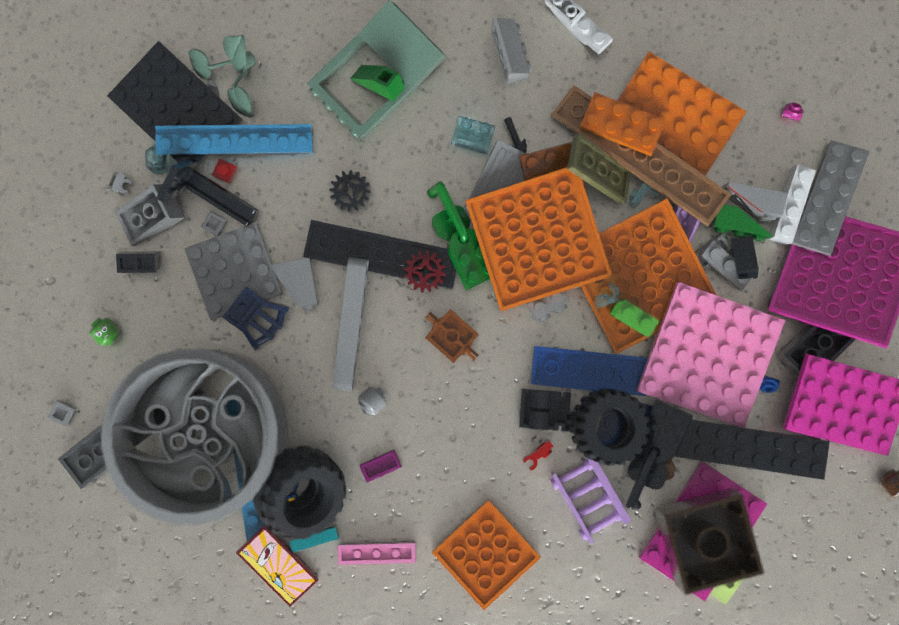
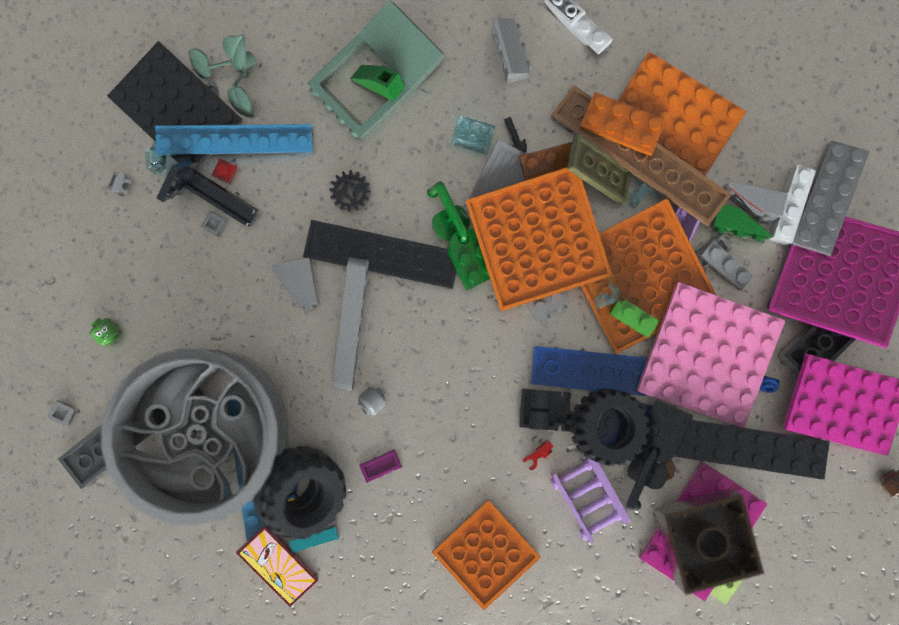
(137, 261): black hinge -> none
(148, 216): light grey slope -> none
(230, 264): light grey plate -> none
(245, 309): dark blue plate -> none
(376, 553): bright pink plate -> none
(426, 263): dark red gear -> none
(452, 336): dark orange plate -> none
(745, 257): black hinge -> none
(793, 111): dark pink plate -> none

